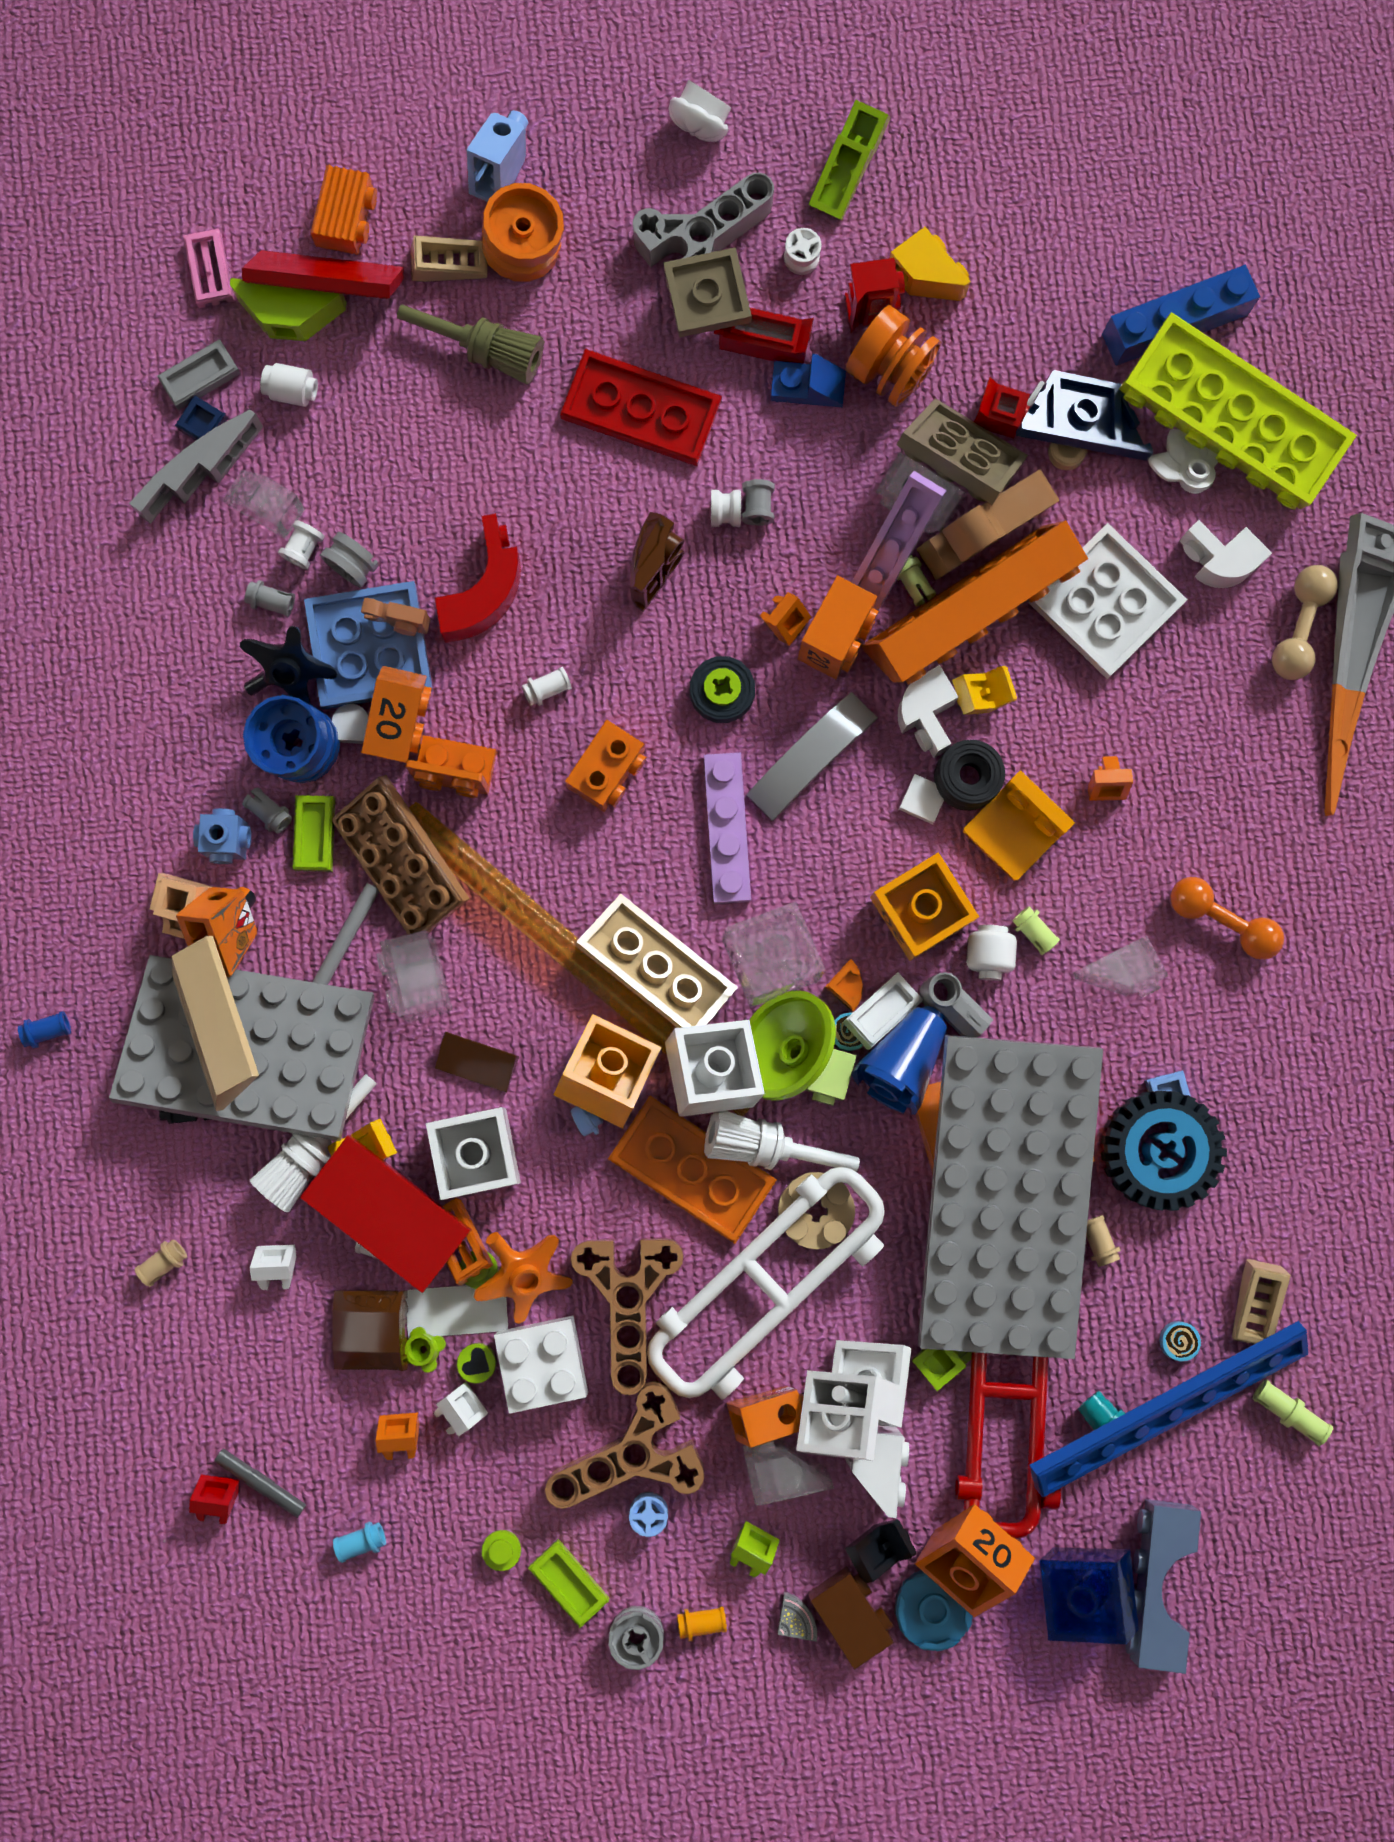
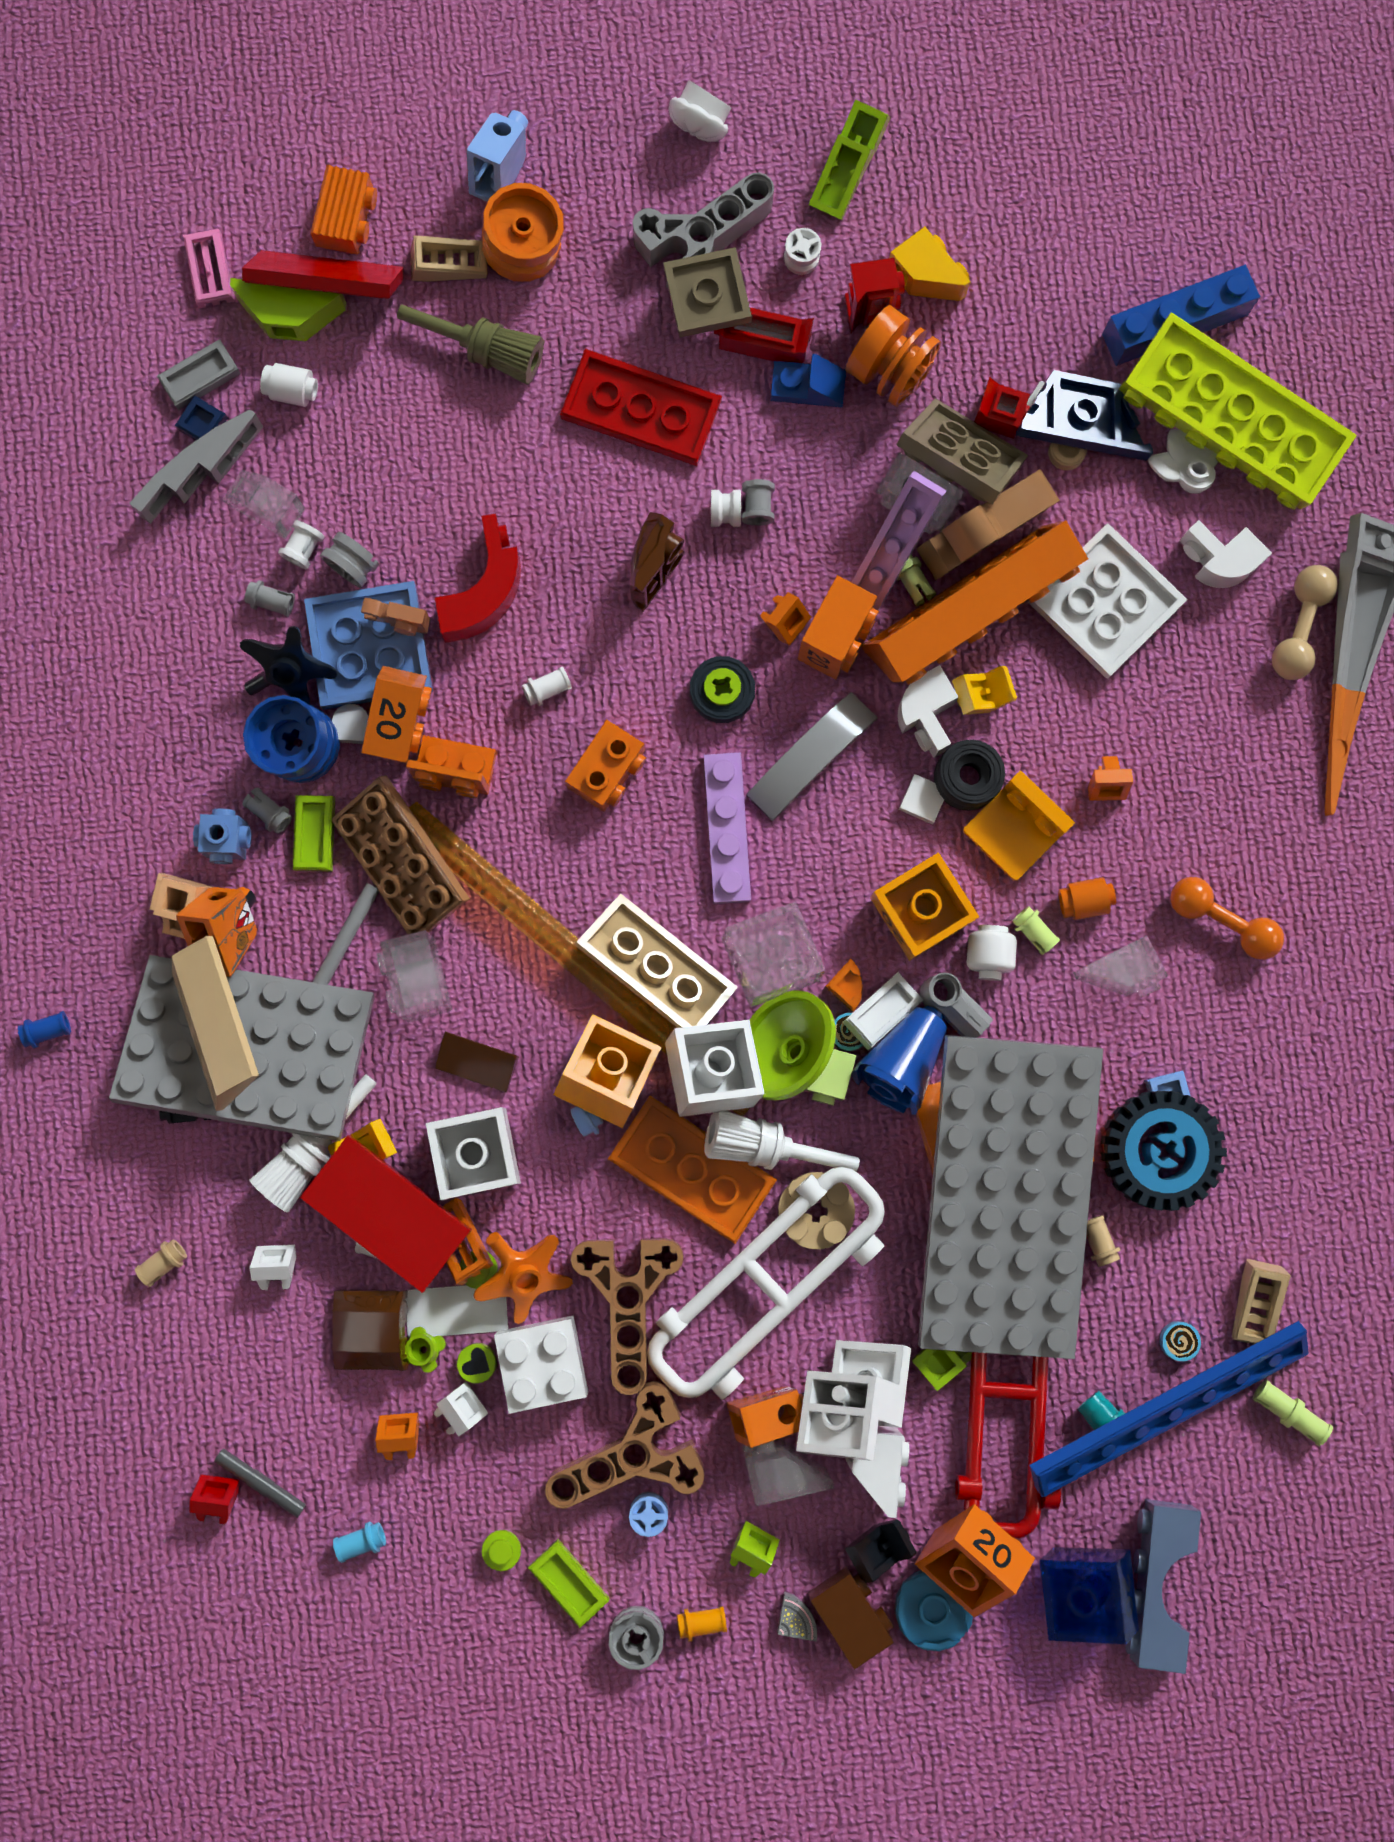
(1086, 899): none -> orange brick

